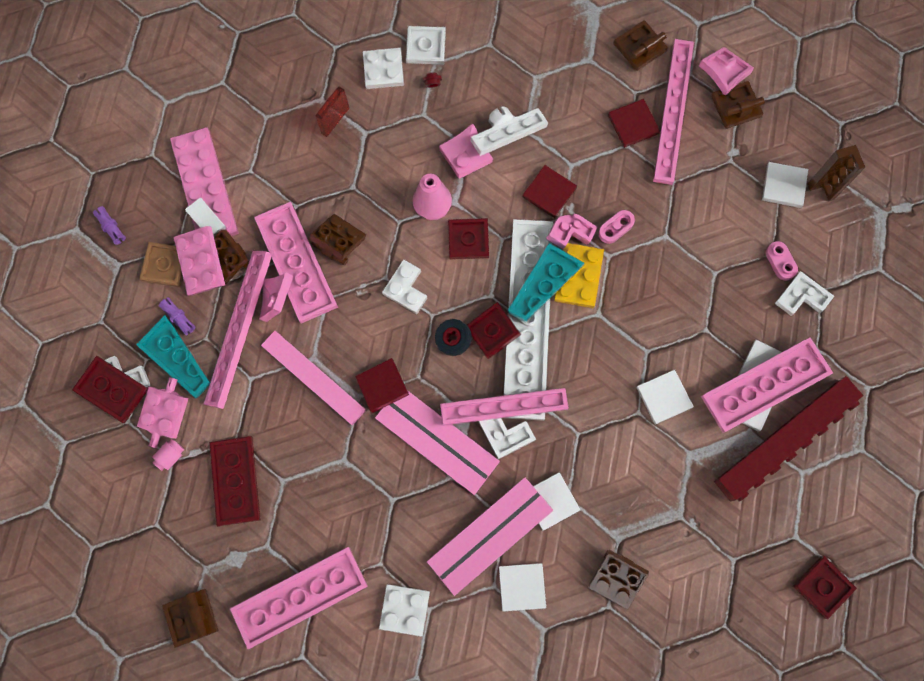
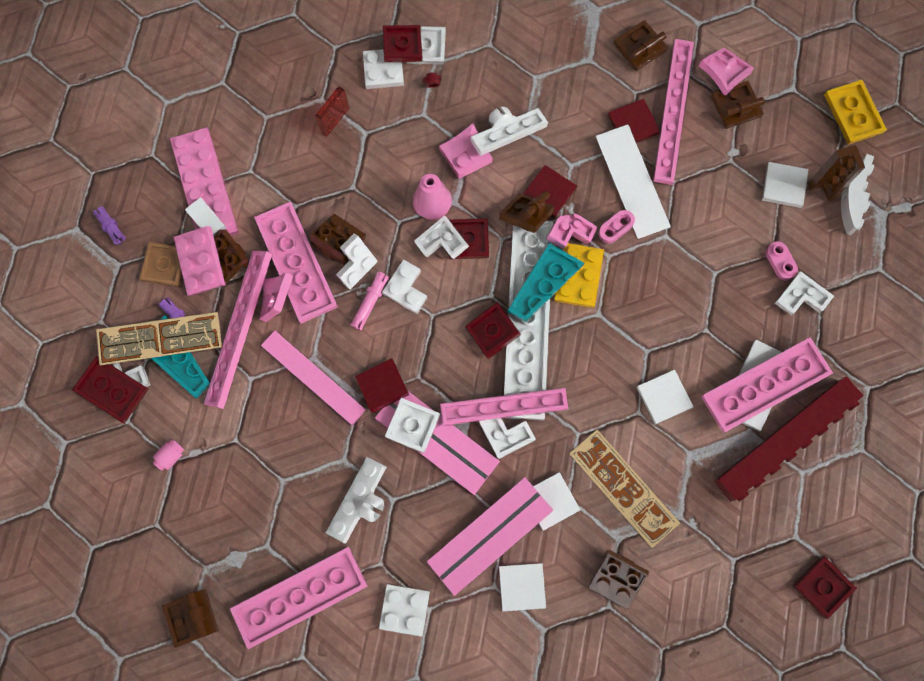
(158, 338): none -> sticker
(162, 412): bright pink plate -> none
(234, 481): dark red tile -> none
(358, 501): none -> white plate
(360, 261): none -> white plate
(369, 301): none -> bright pink pin
(402, 43): none -> dark red tile
(412, 425): none -> white plate
(439, 235): none -> white plate
(449, 328): black bush -> none
(527, 211): none -> reddish brown plate
(624, 488): none -> sticker
(633, 181): none -> white sticker
(855, 112): none -> yellow plate
(855, 199): none -> white slope

